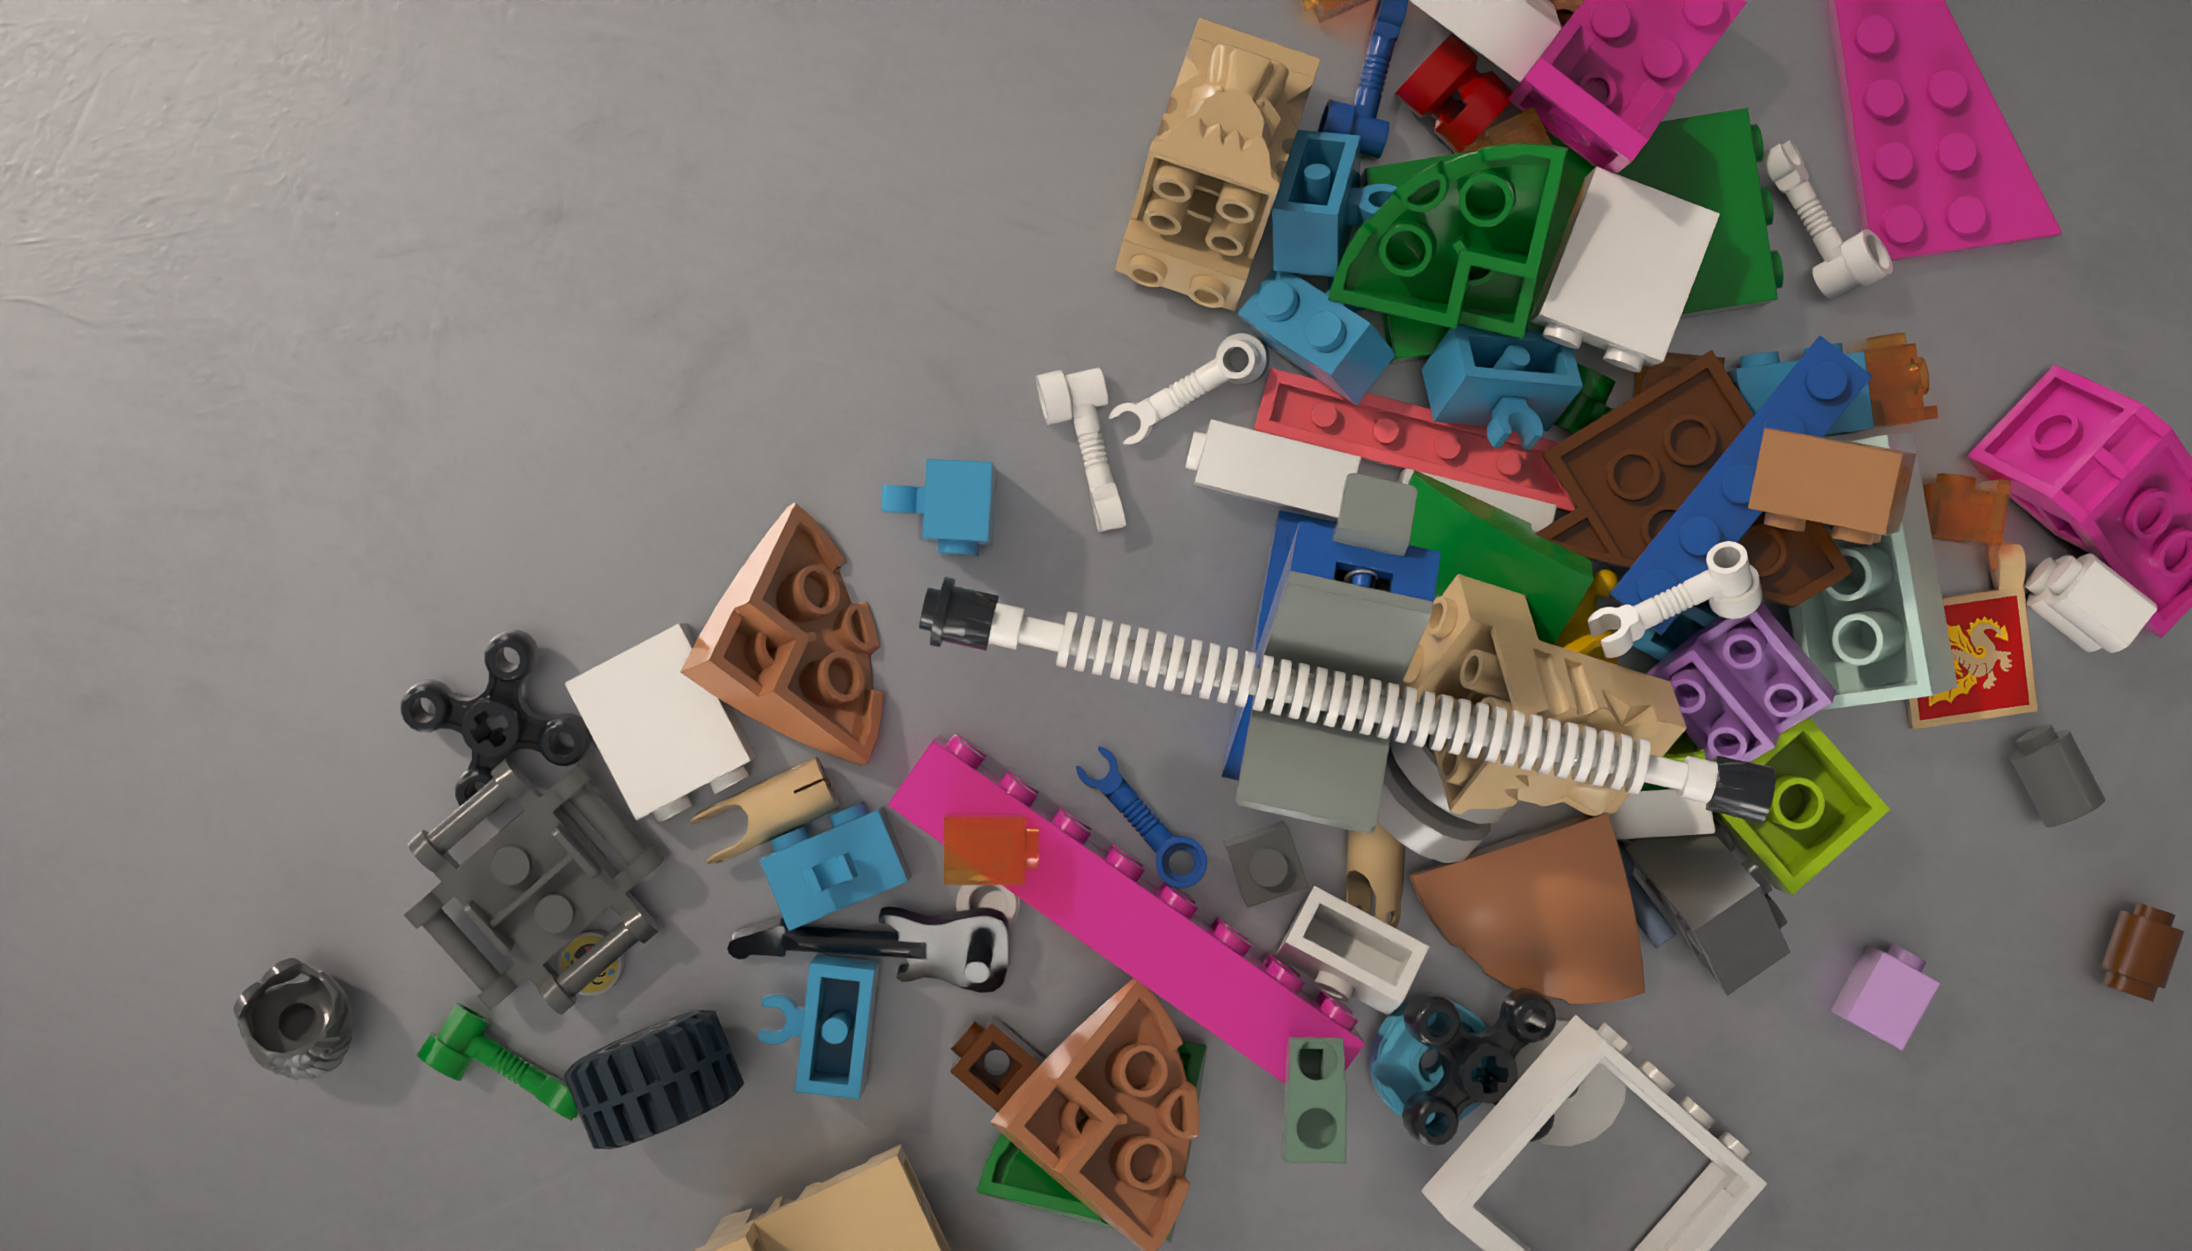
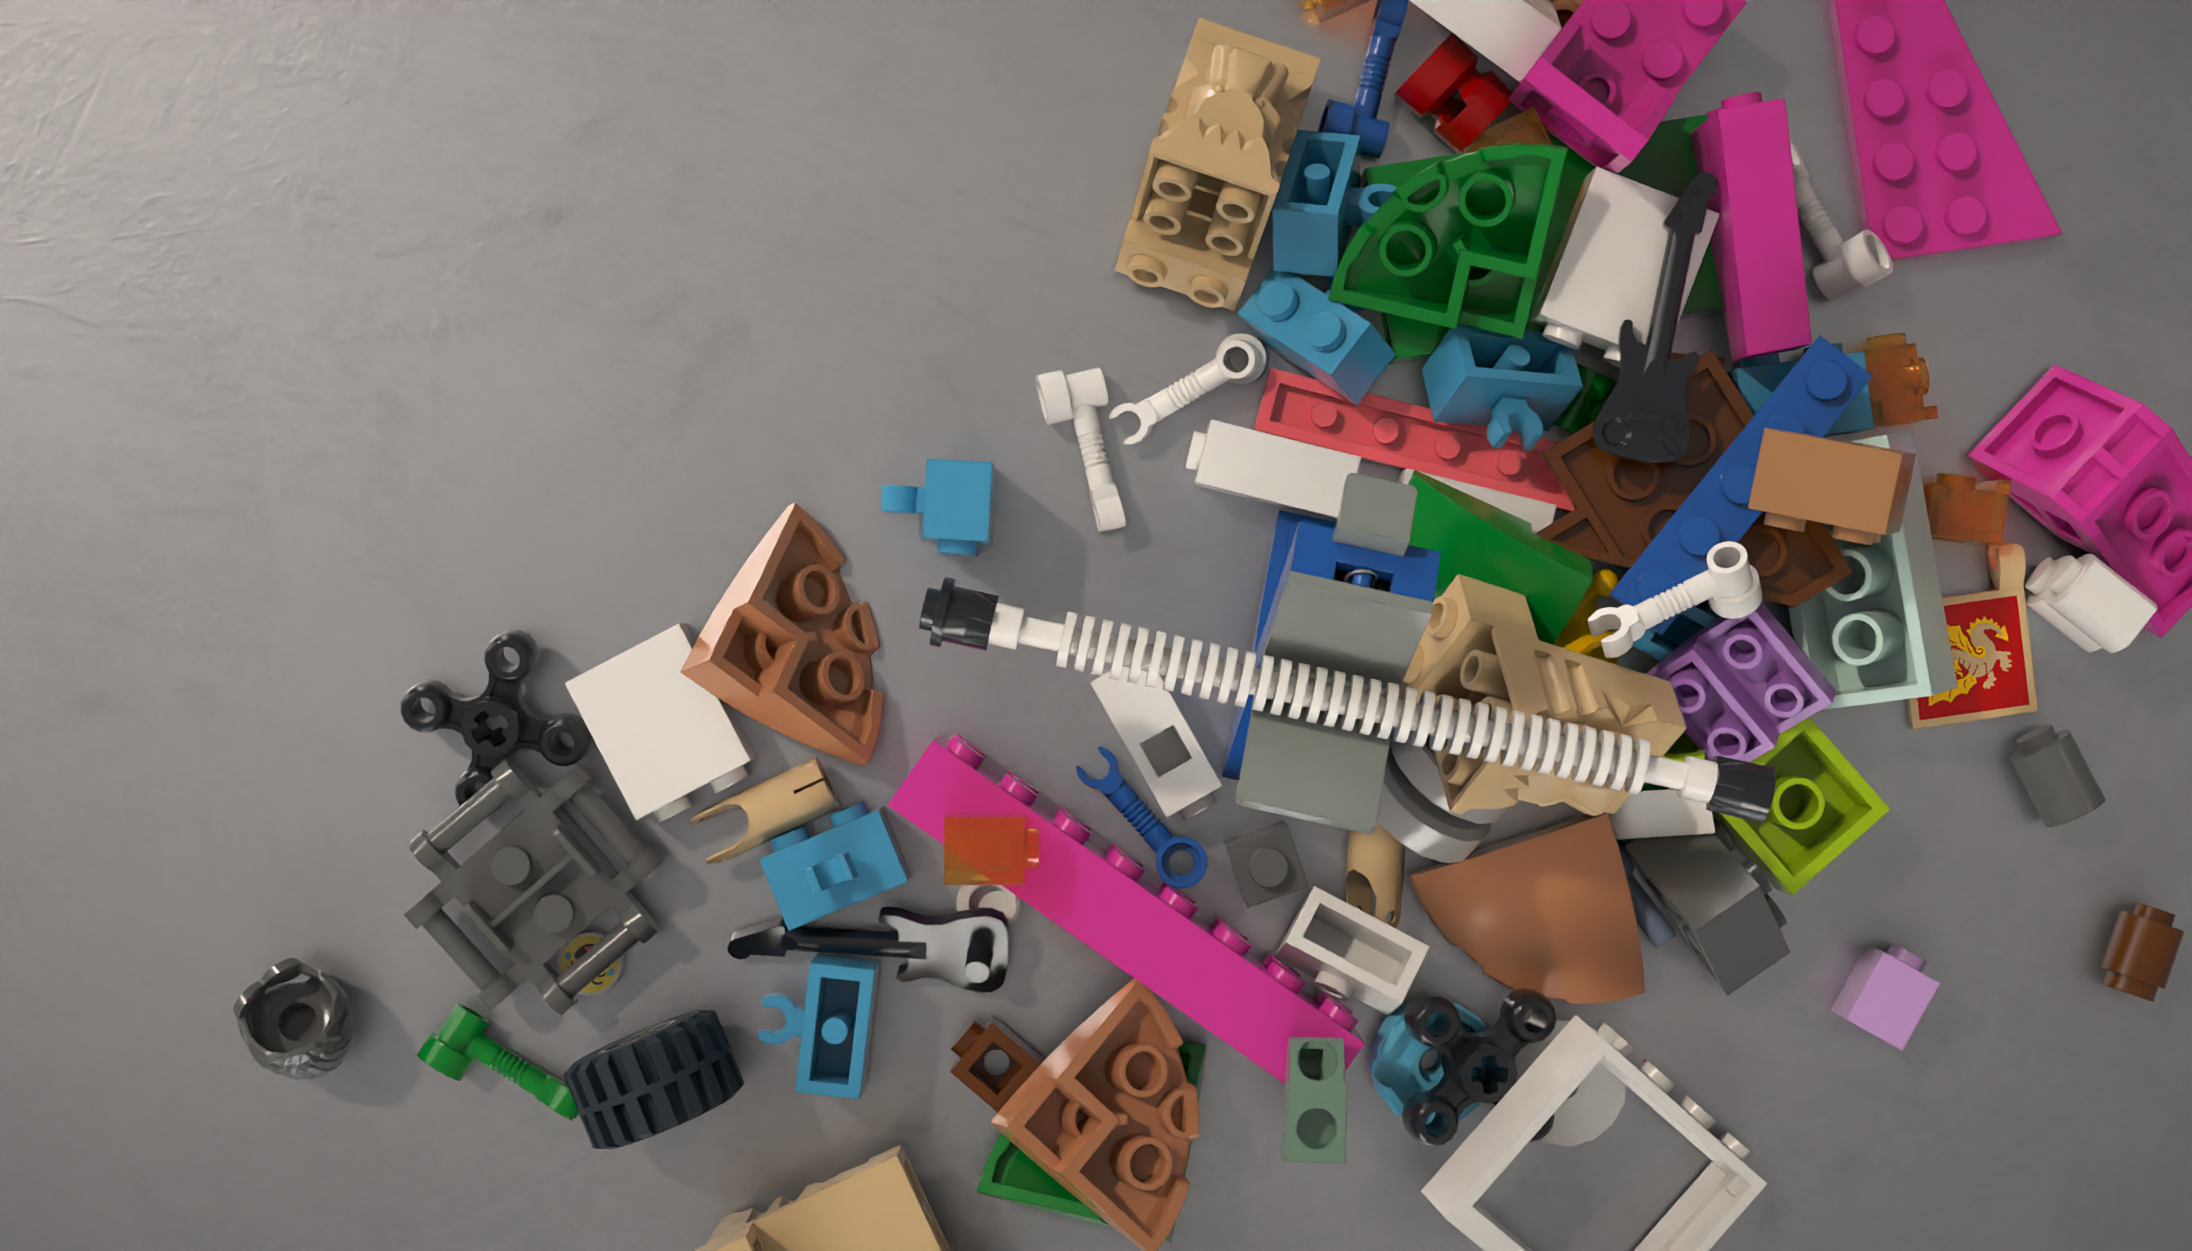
(1159, 743): none -> white brick
(1647, 408): none -> black piece
(1758, 225): none -> dark pink slope

